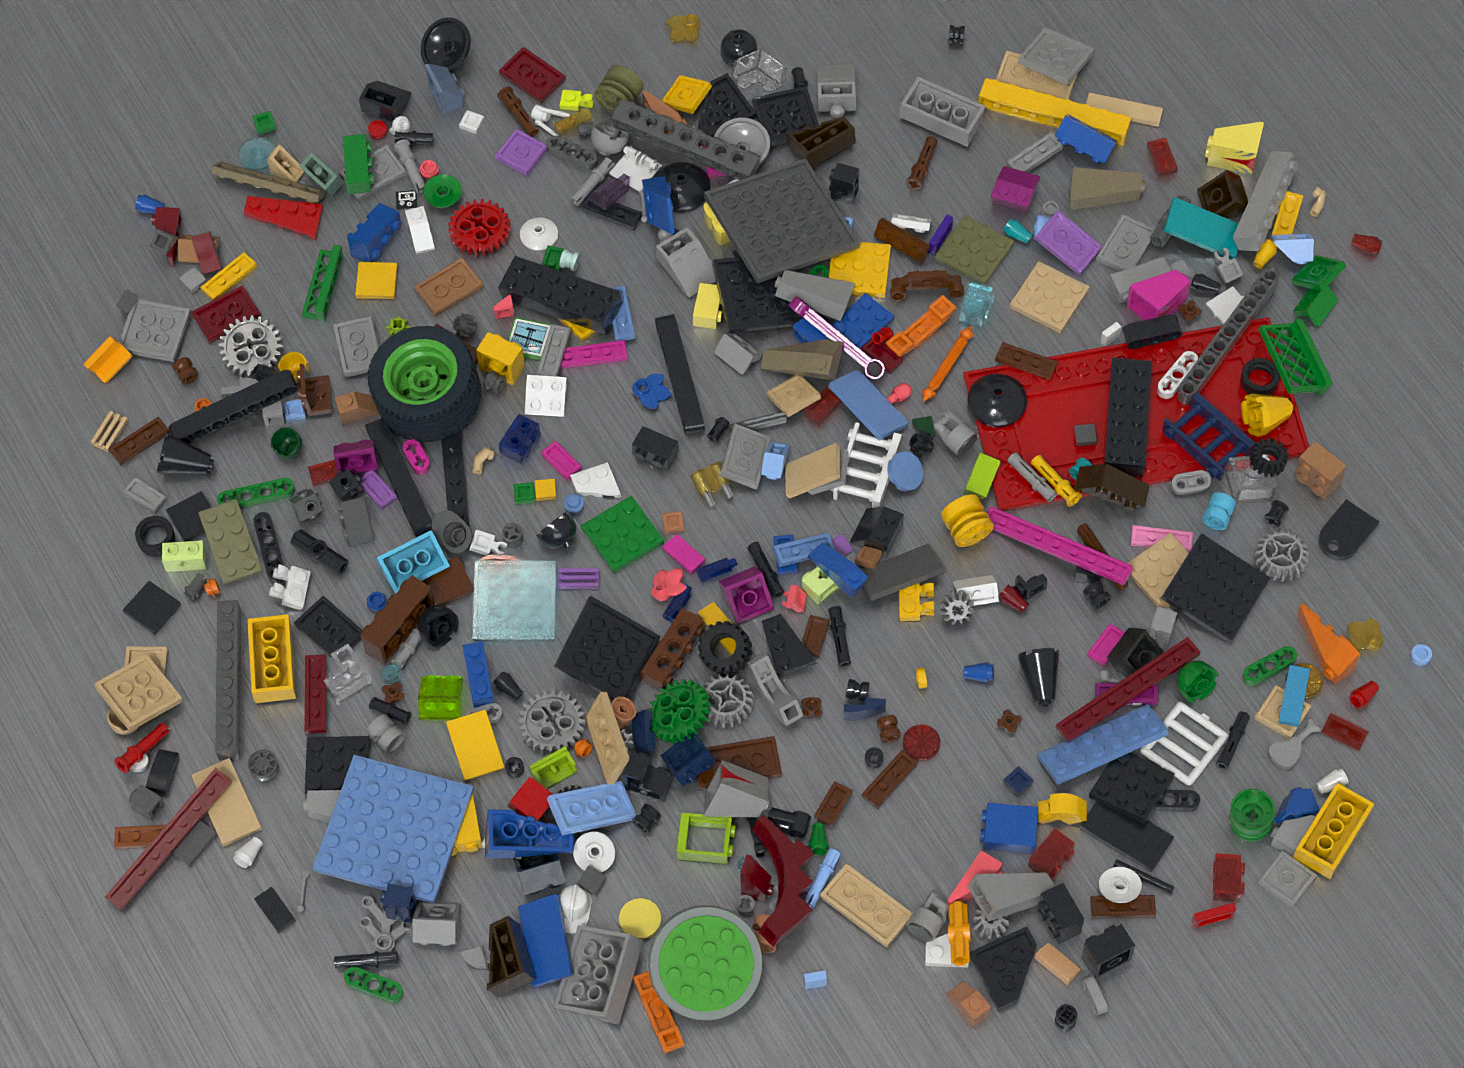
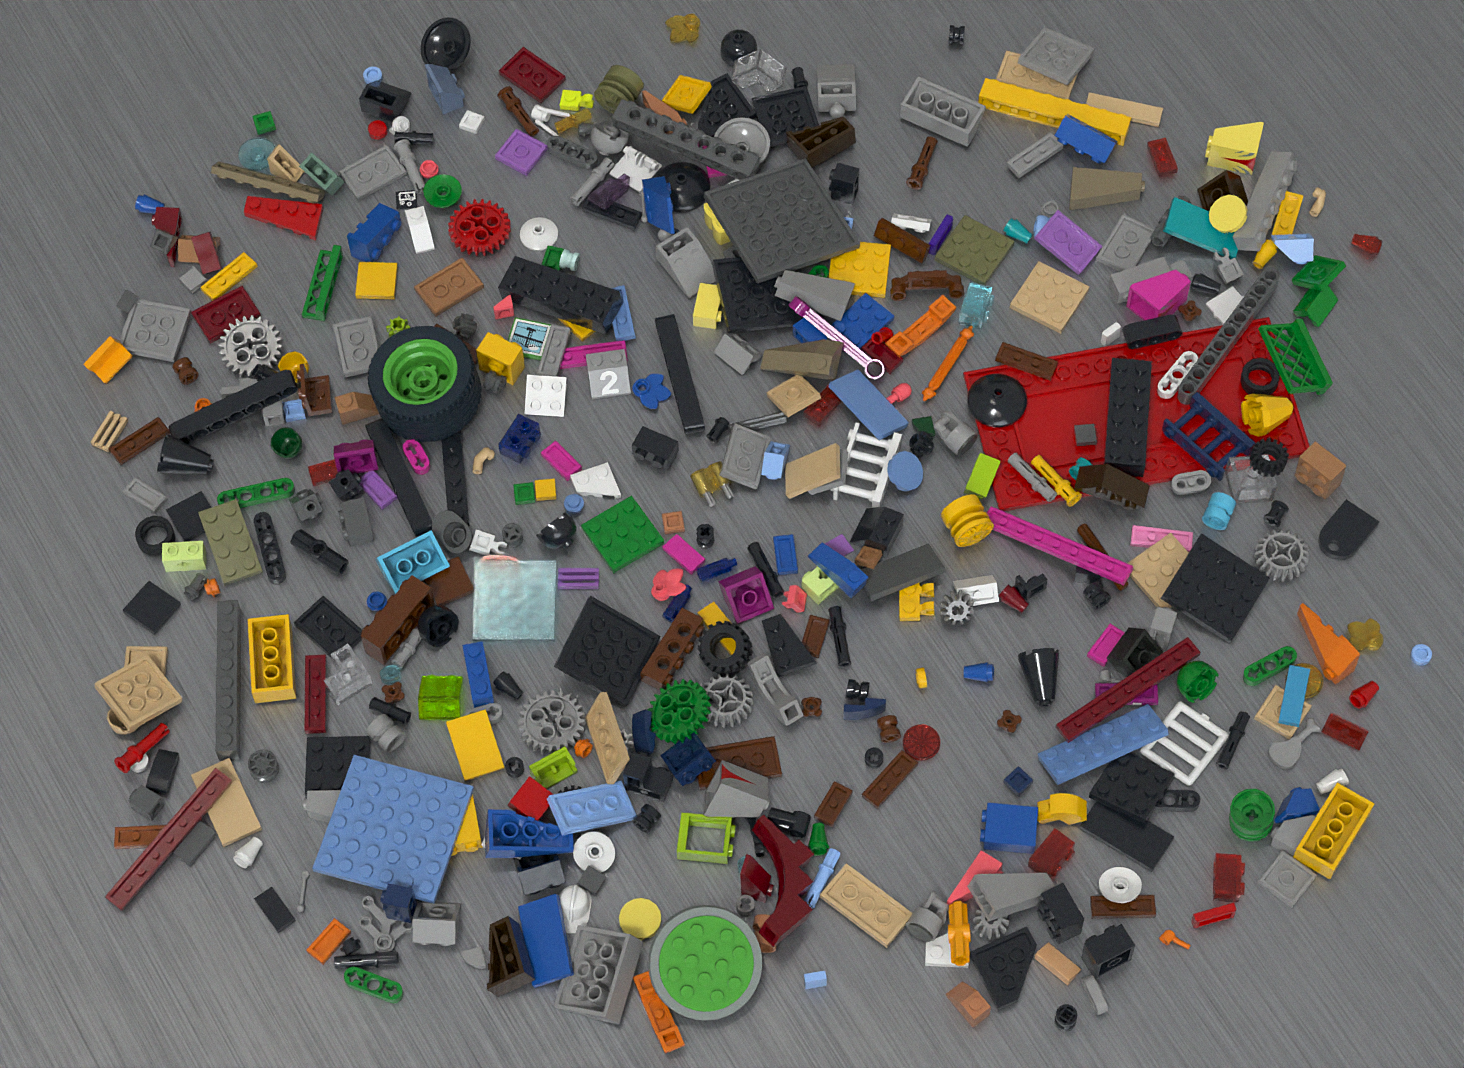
(296, 586): white plate -> none
(328, 941): none -> orange tile
(350, 946): none -> black plate
(357, 164): green brick -> none
(372, 74): none -> light blue tile
(608, 374): none -> light grey slope
(623, 710): nougat wheel -> none
(705, 536): none -> black bush
(798, 550): medium blue plate -> none
(1015, 189): magenta slope -> none
(1147, 878): black bar -> none
(1169, 936): none -> orange hand
(1228, 214): none -> light yellow tile

